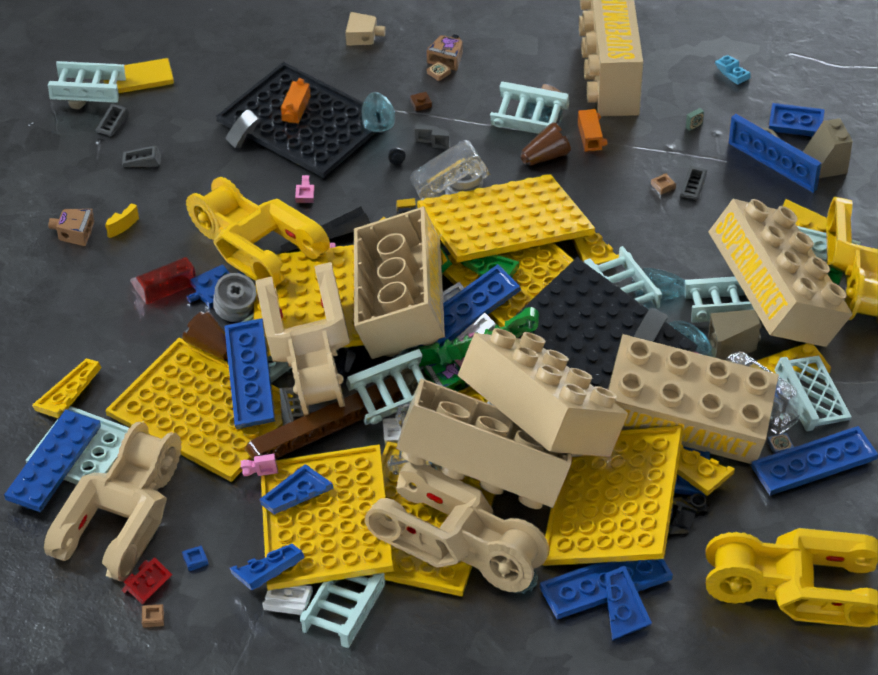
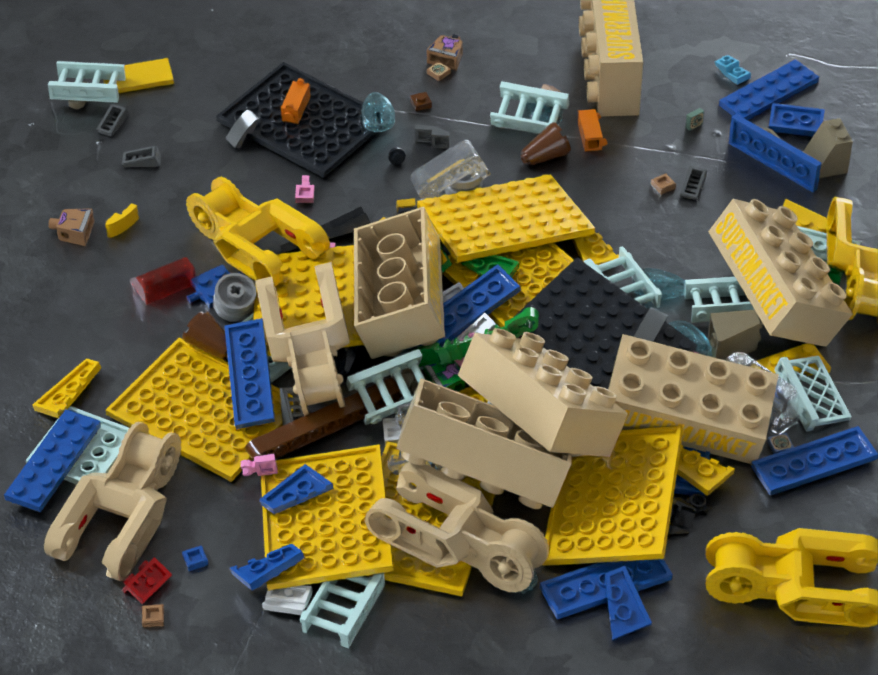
(362, 29): tan torso -> none
(769, 89): none -> blue plate

